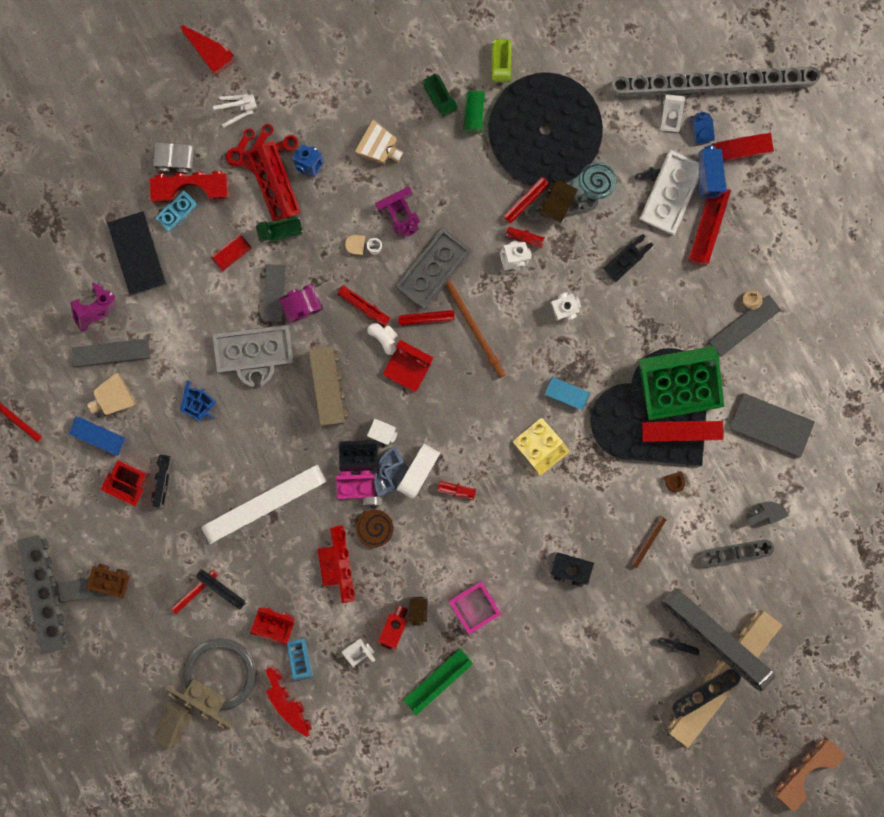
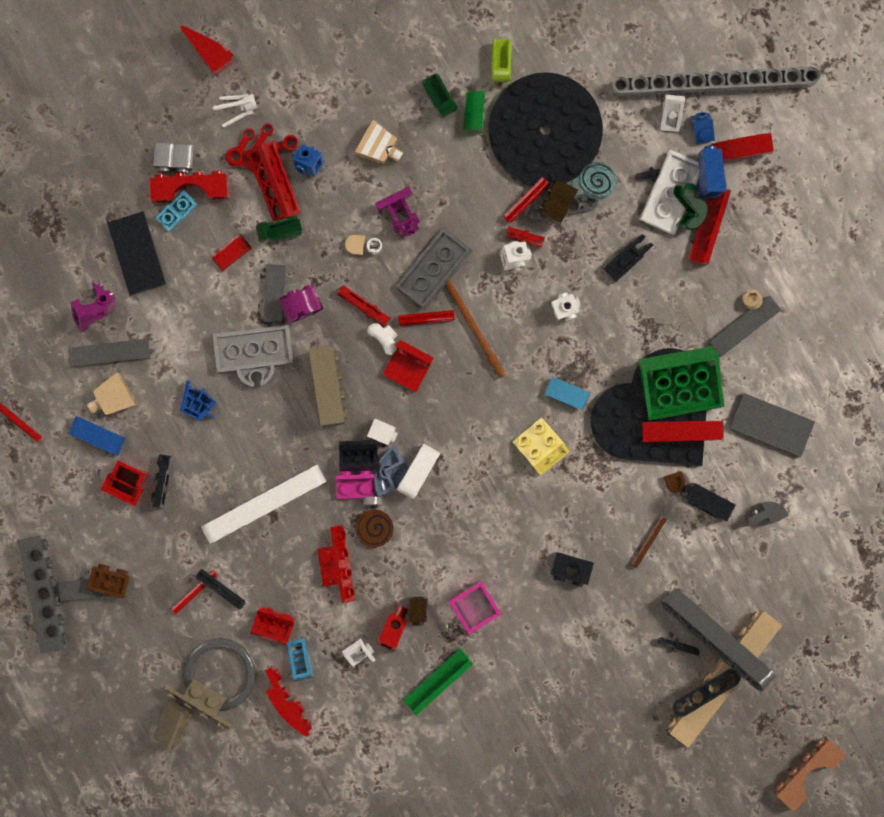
(456, 490): red axle -> none
(695, 206): none -> dark green animal
(708, 501): none -> black window
(736, 553): dark grey beam -> none

